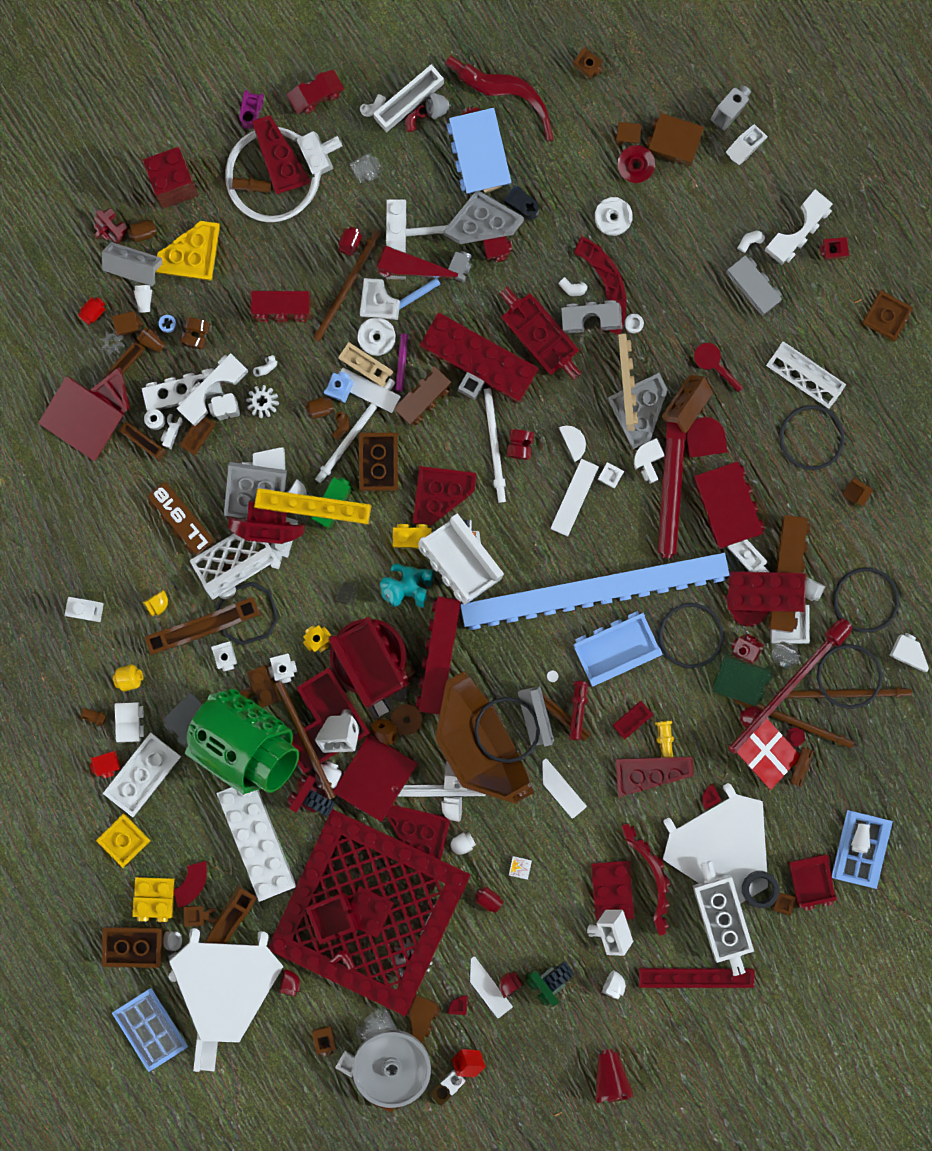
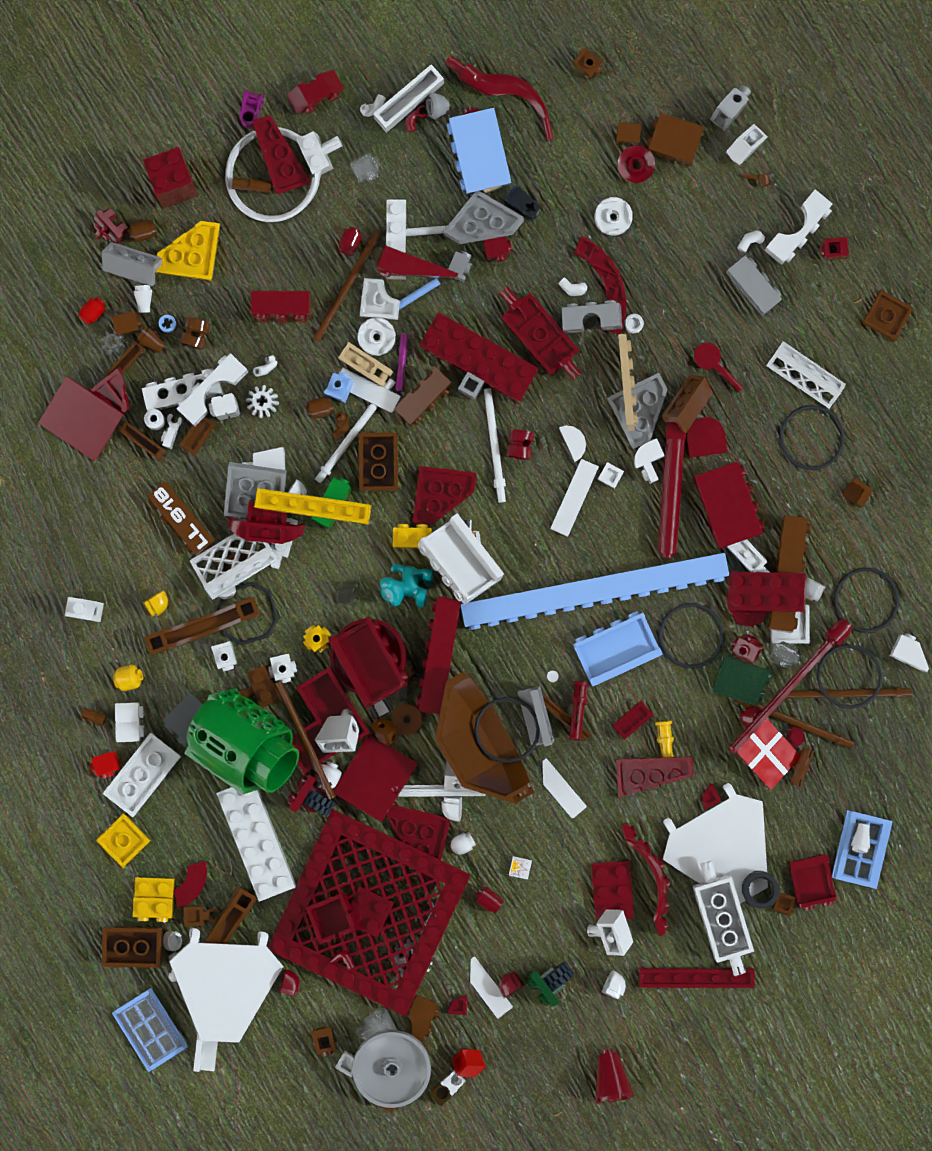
(763, 179): none -> reddish brown hand

